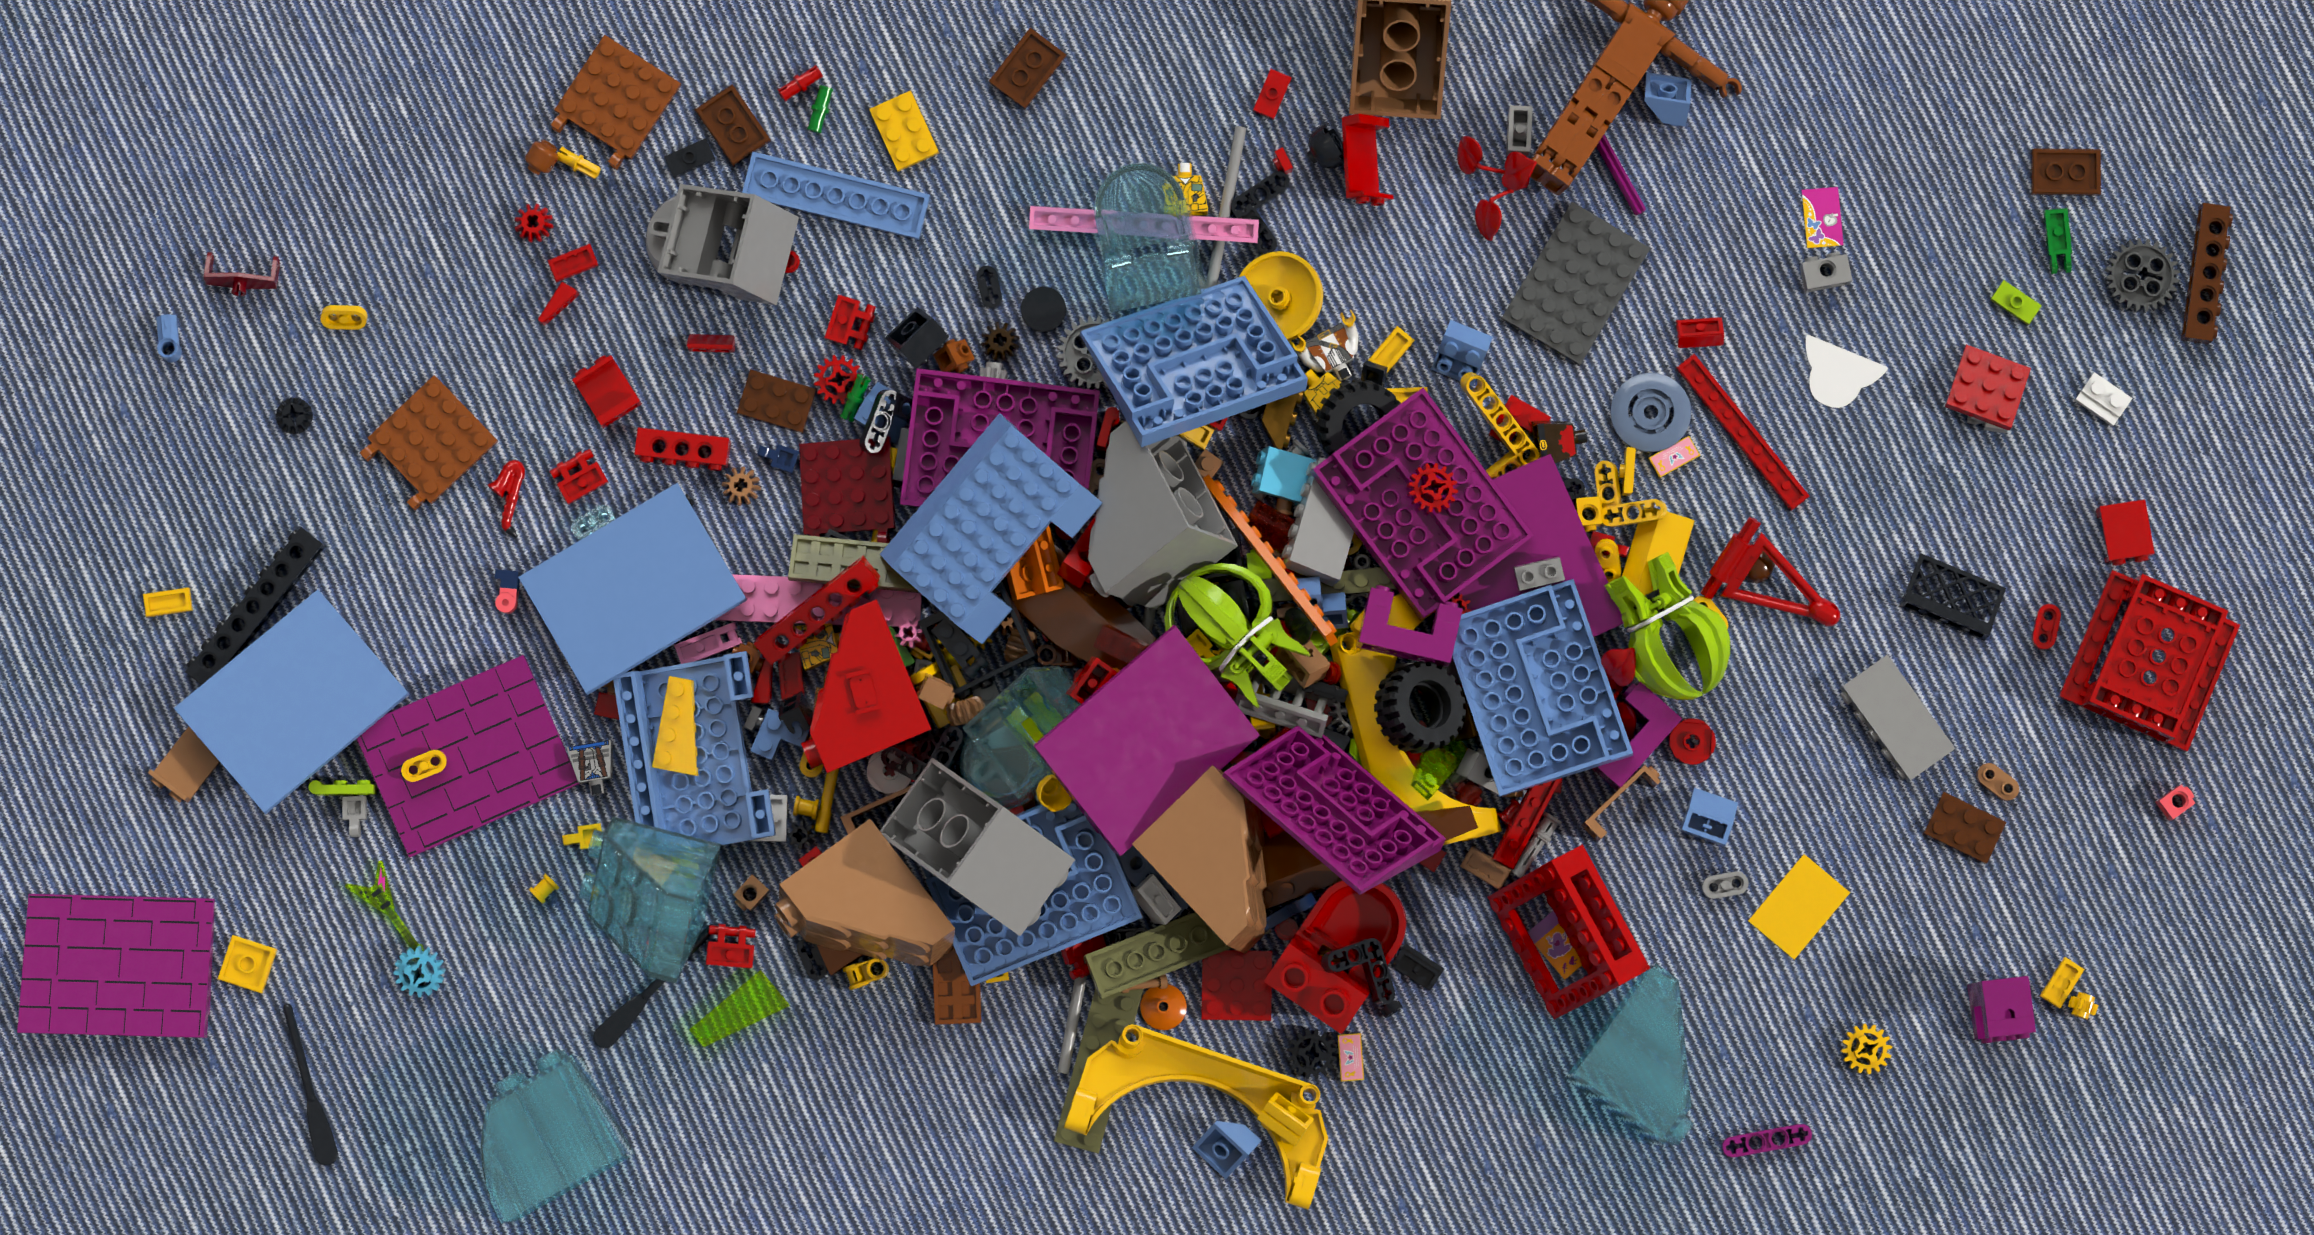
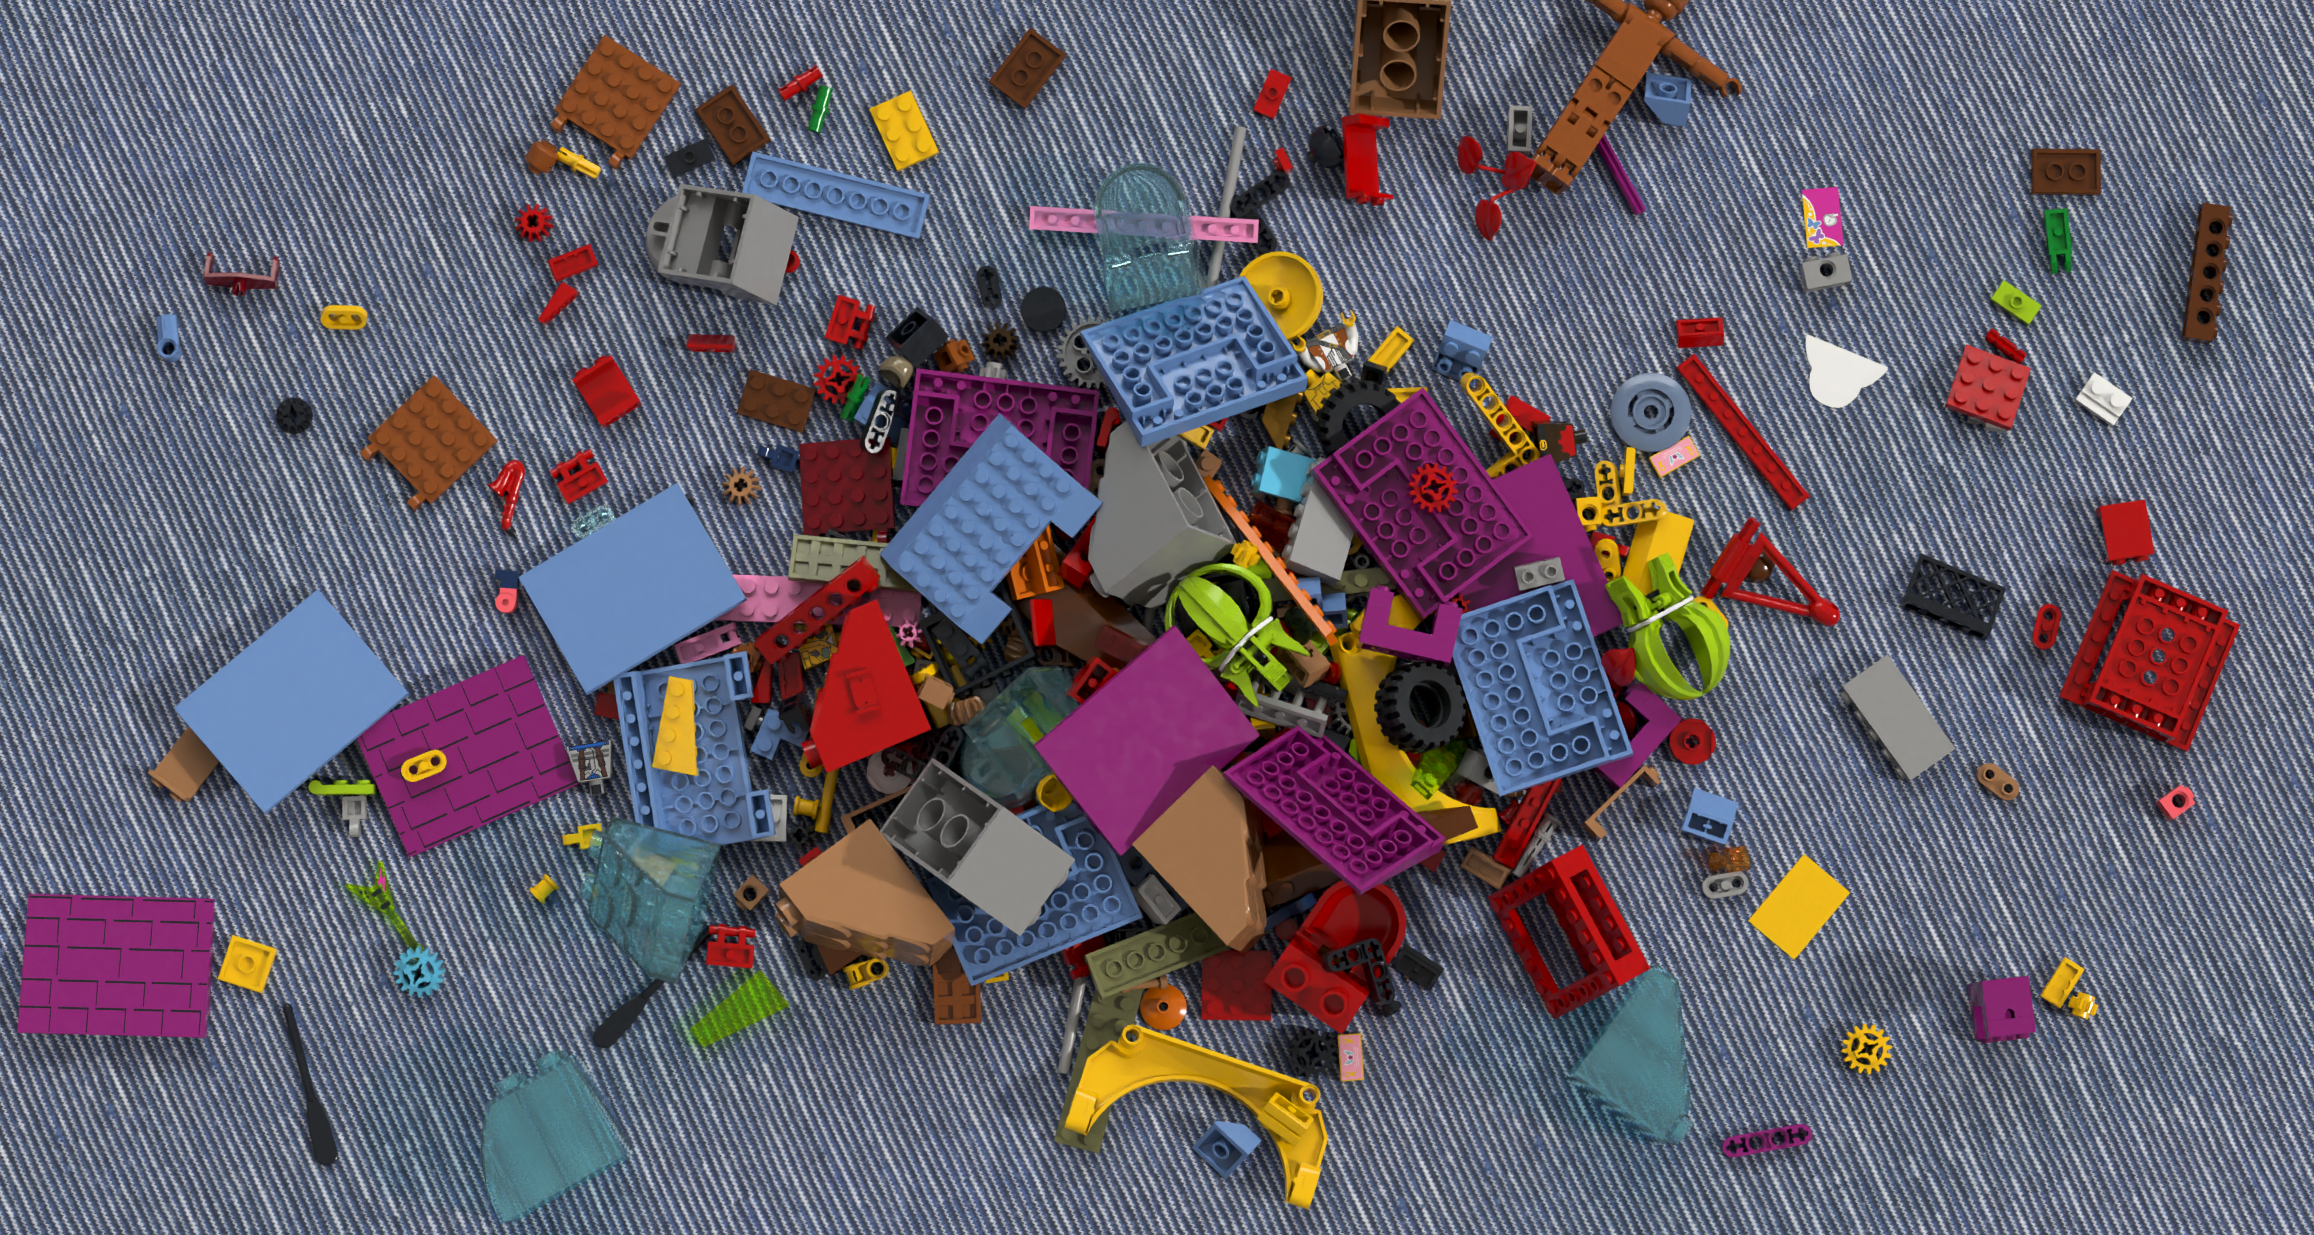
(167, 602): yellow tile -> none
(267, 605): black brick -> none
(647, 438): red brick -> none
(896, 370): none -> dark tan piece
(1042, 622): none -> red slope
(1193, 189): yellow torso -> none
(1245, 554): none -> yellow gear
(1555, 945): sticker -> none
(1575, 283): dark grey plate -> none
(1732, 859): none -> clear orange plate
(1964, 827): reddish brown plate -> none
(2005, 346): none -> red axle
(2139, 295): dark grey gear -> none

